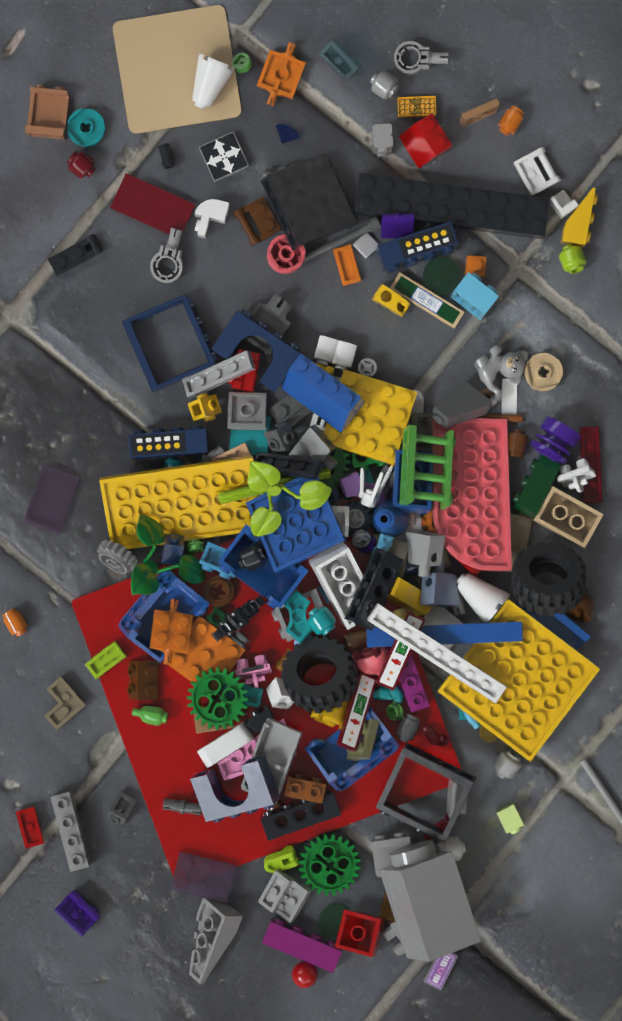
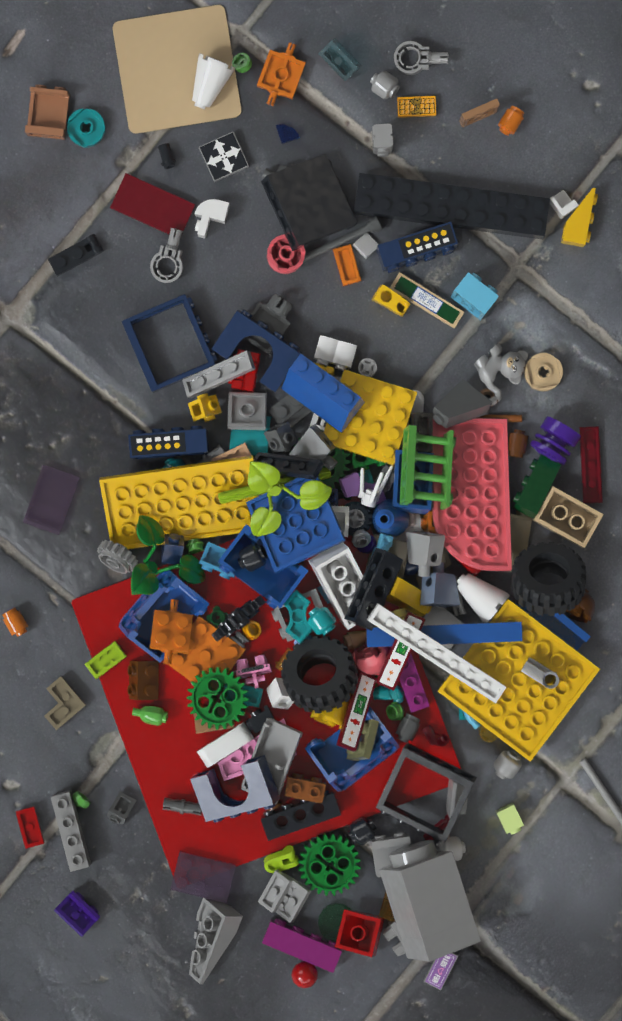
(81, 164): dark red head -> none
(81, 800): none -> bright green tile
(215, 582): reddish brown gear -> none
(252, 630): none -> light orange plate
(263, 219): reddish brown plate -> none
(361, 830): none -> black head
(396, 225): dark purple piece -> none
(425, 141): red slope -> none
(441, 276): clear green tile -> none
(475, 265): orange brick -> none
(509, 398): white sticker -> none
(531, 173): white plate -> none
(539, 672): none -> light grey piece
(572, 259): lime head -> none
(577, 477): white hips -> none

